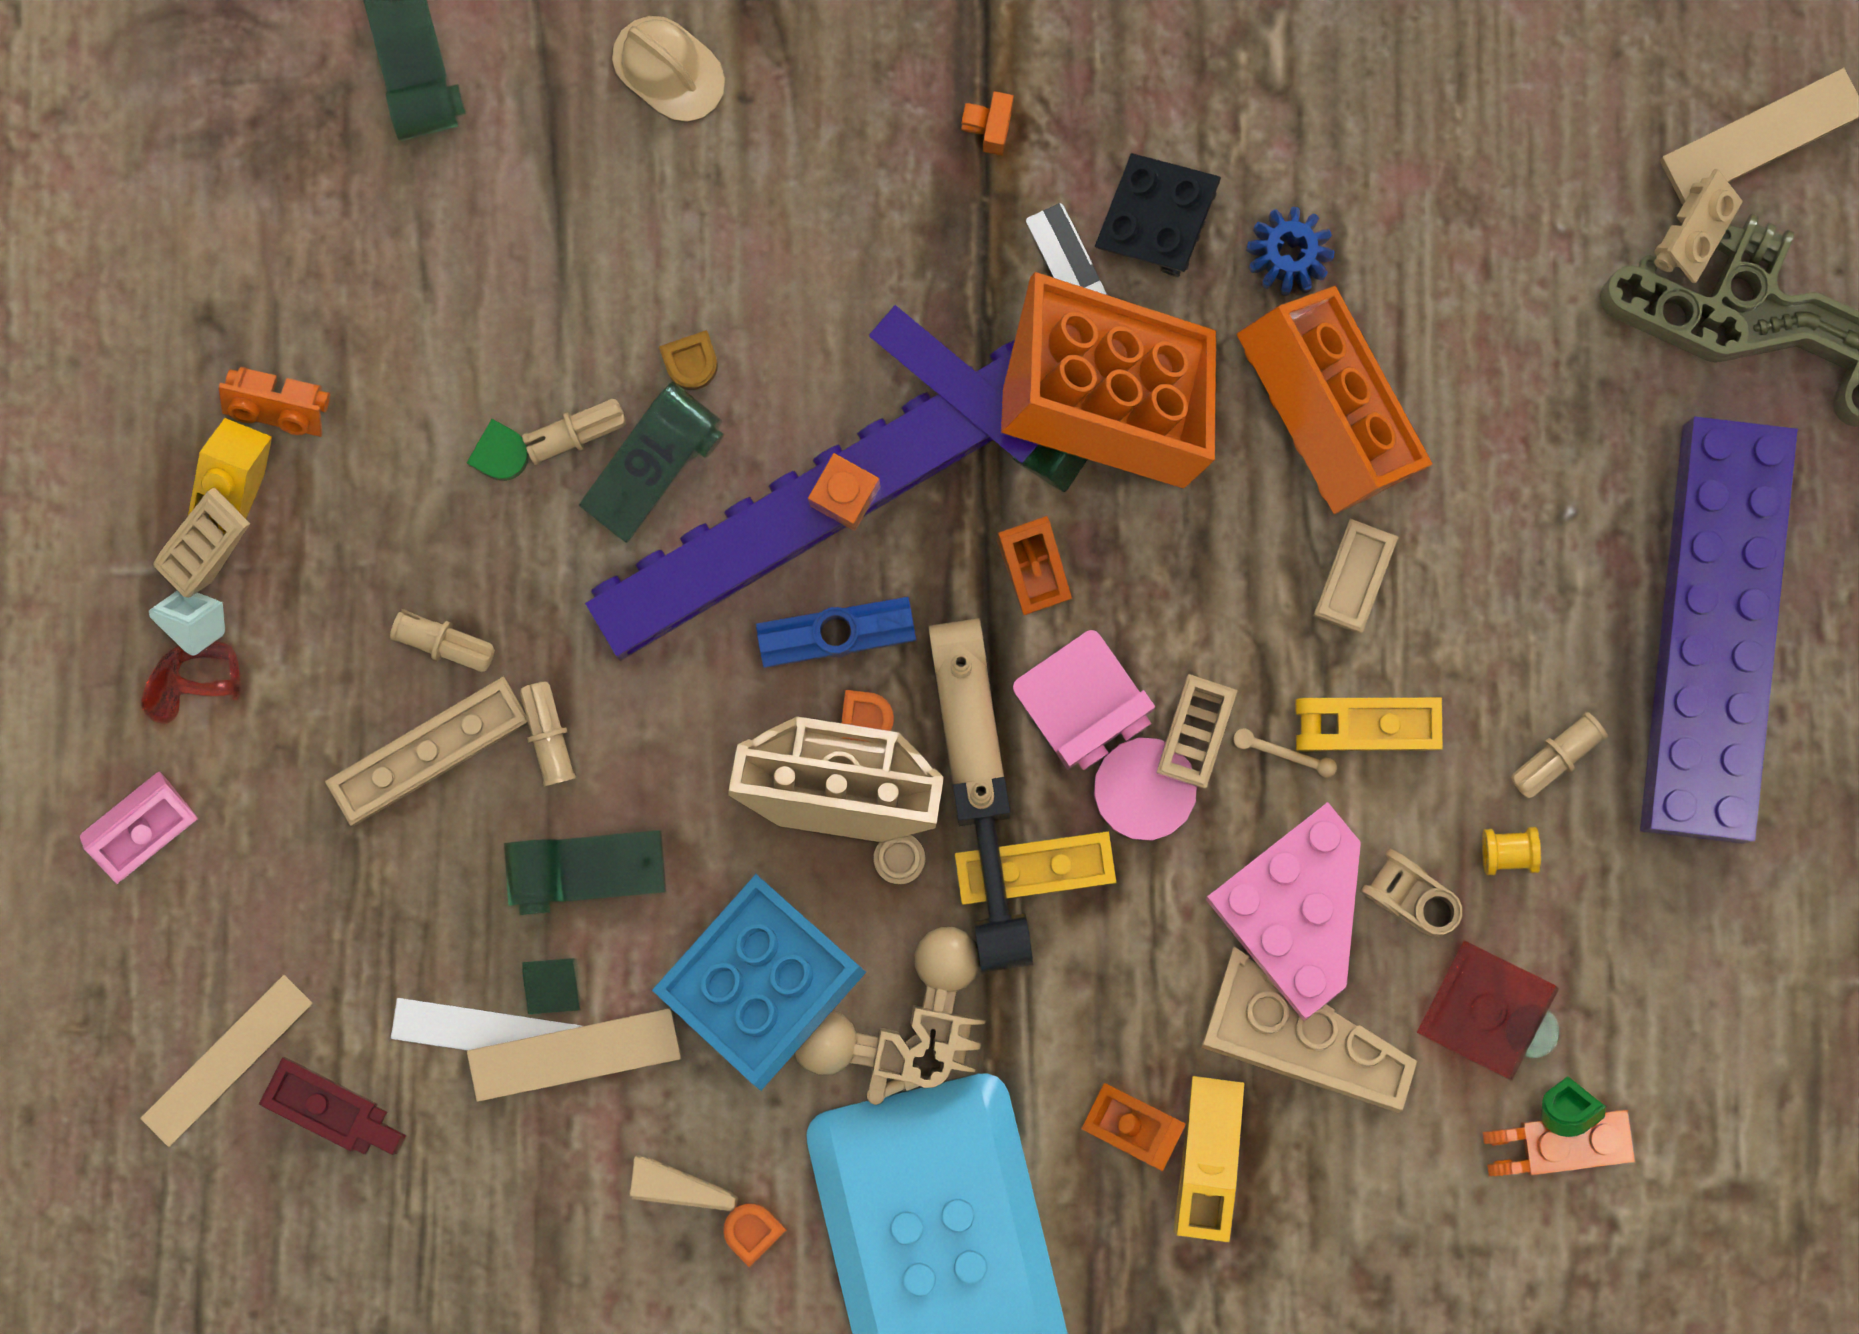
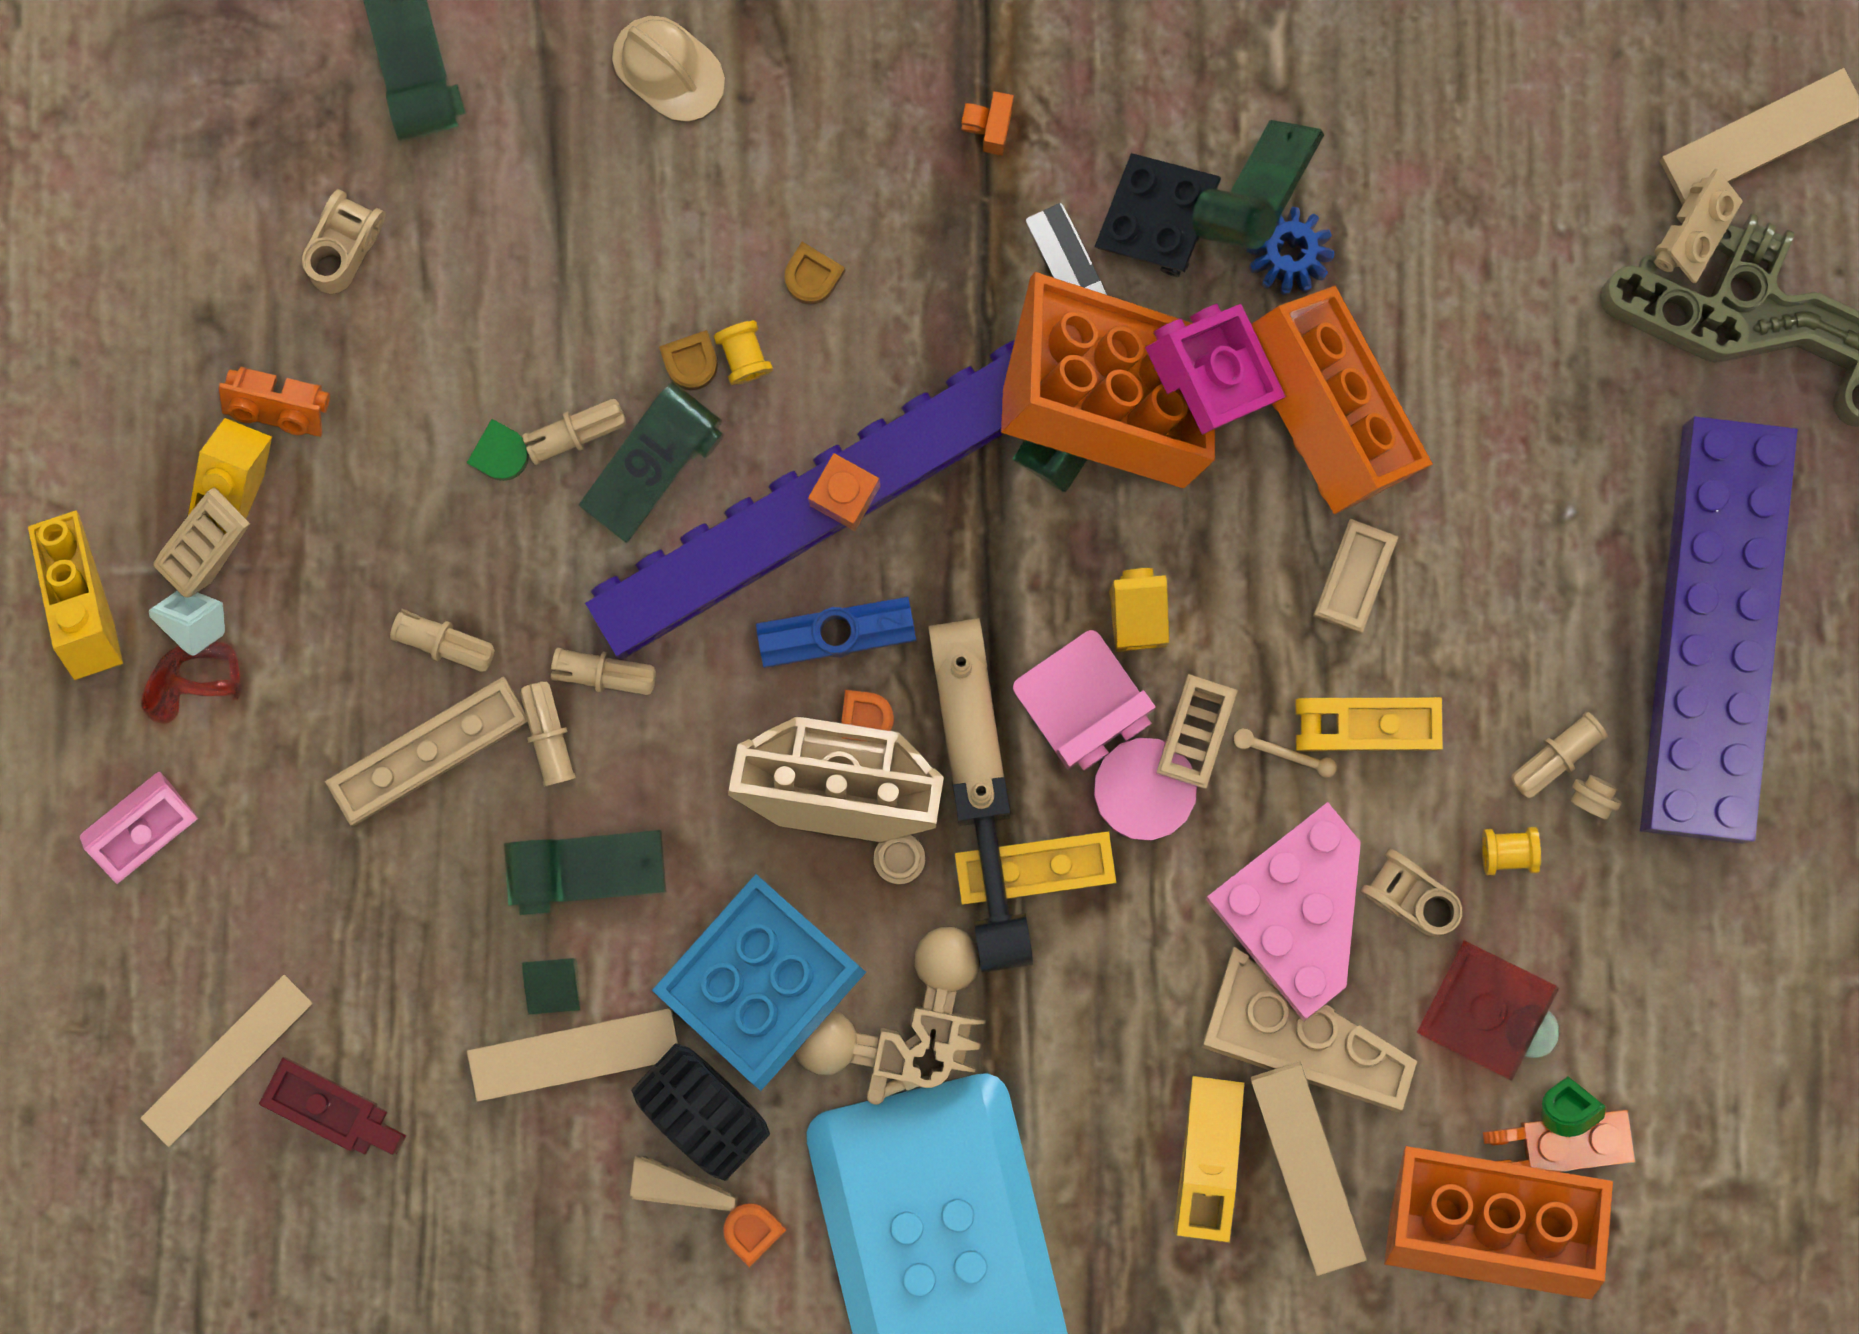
(74, 597): none -> yellow slope
(344, 232): none -> tan piece
(464, 1027): white sticker -> none
(602, 672): none -> tan axle
(700, 1112): none -> black tyre
(743, 352): none -> yellow bush
(811, 275): none -> pearl gold tile
(947, 377): dark purple sticker -> none
(1034, 565): orange slope -> none
(1133, 1126): orange slope -> none
(1139, 610): none -> yellow slope
(1215, 366): none -> dark pink plate
(1262, 190): none -> clear green door
(1308, 1168): none -> tan tile
(1500, 1223): none -> orange slope
(1595, 796): none -> tan plate

